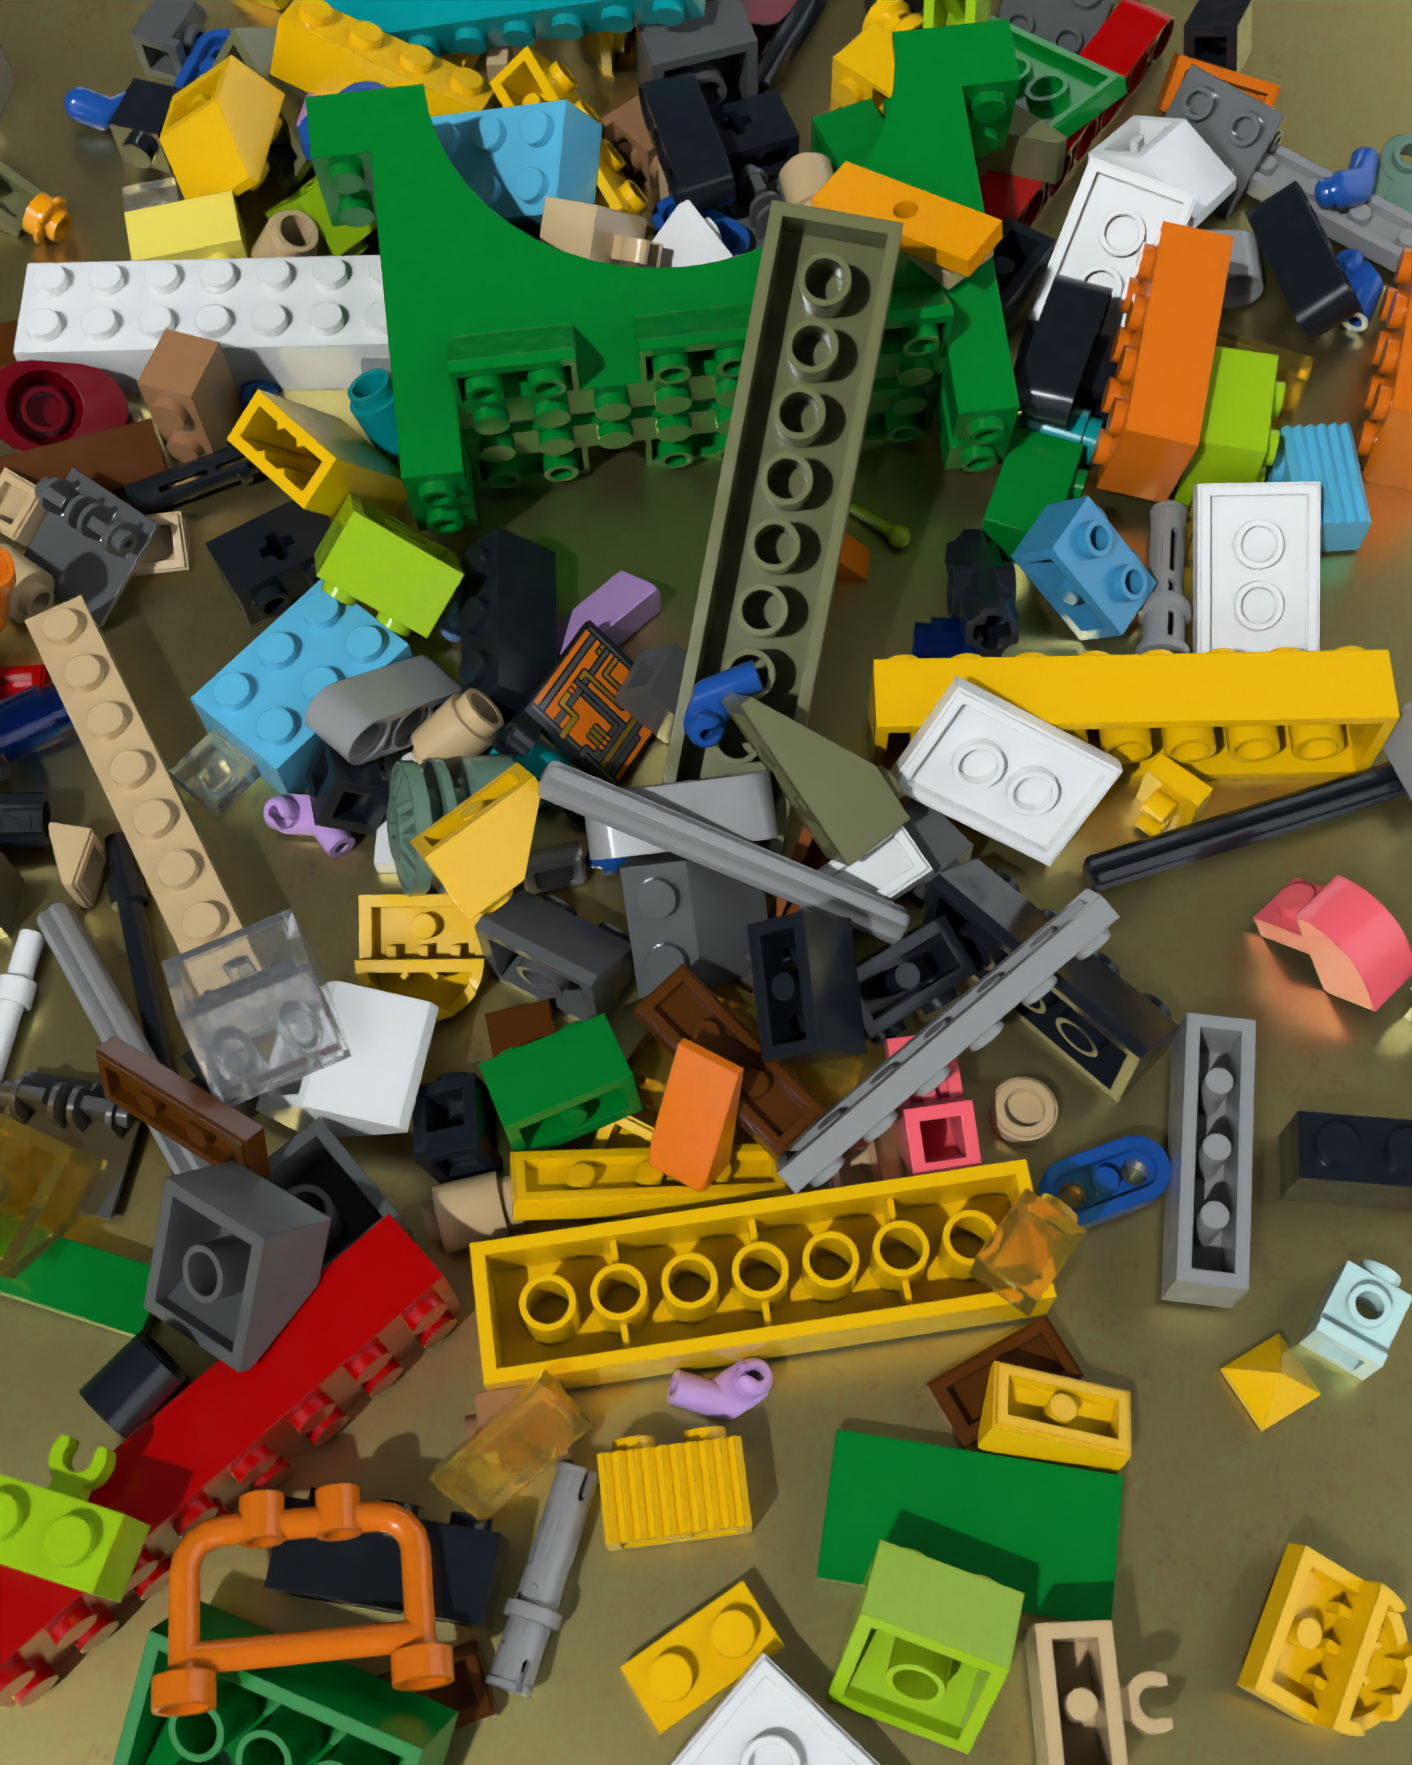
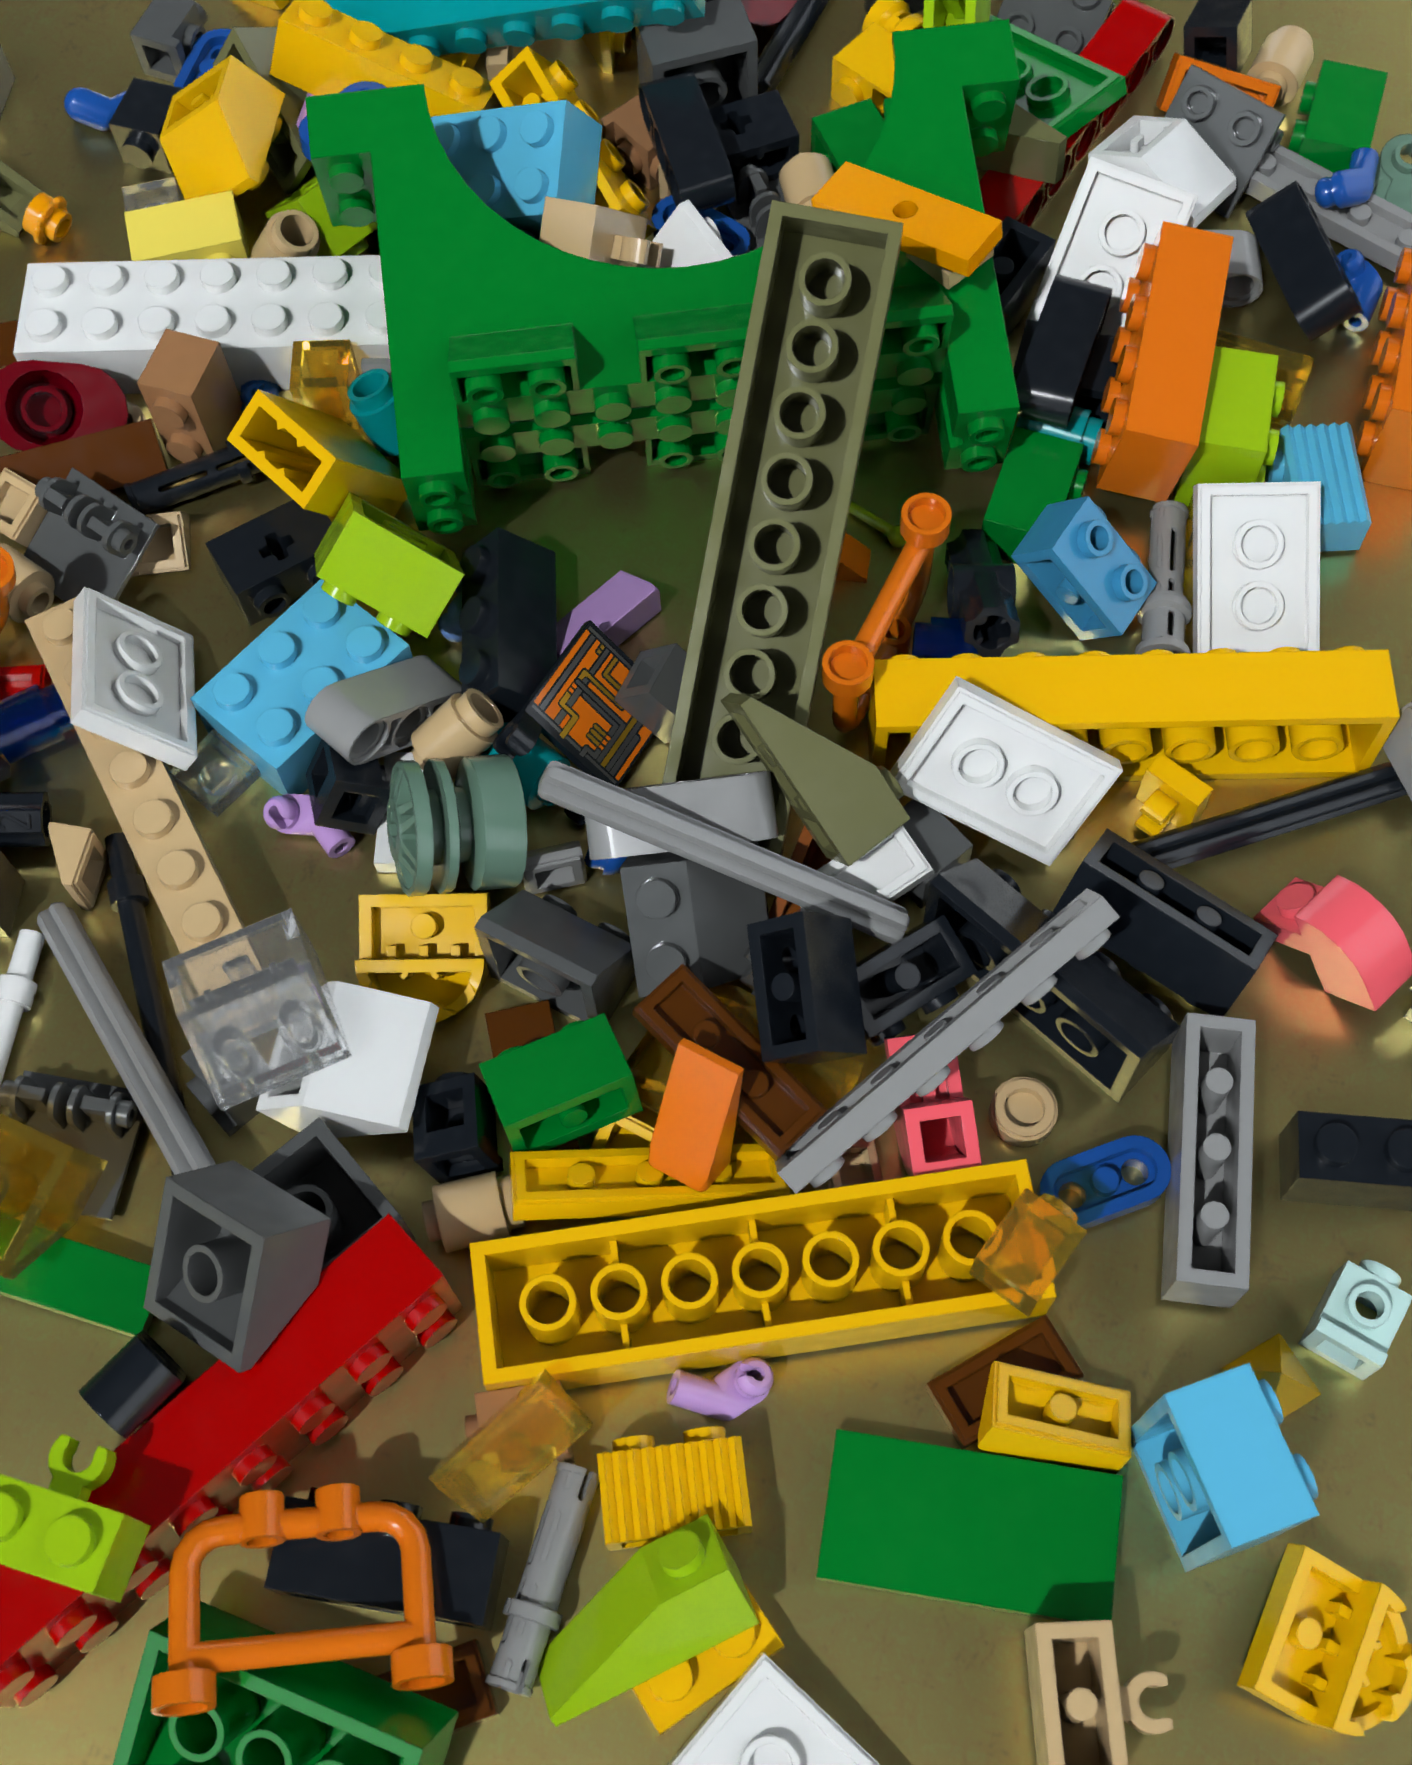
(133, 679): none -> white tile
(180, 1108): reddish brown tile -> none
(323, 375): none -> clear yellow brick
(484, 842): yellow slope -> none
(646, 1619): none -> lime slope
(706, 714): blue arm -> none
(850, 663): none -> orange bar
(926, 1647): lime slope -> none
(1171, 925): none -> black brick
(1222, 1467): none -> medium azure brick
(1284, 60): none -> tan brick
(1339, 114): none -> green brick

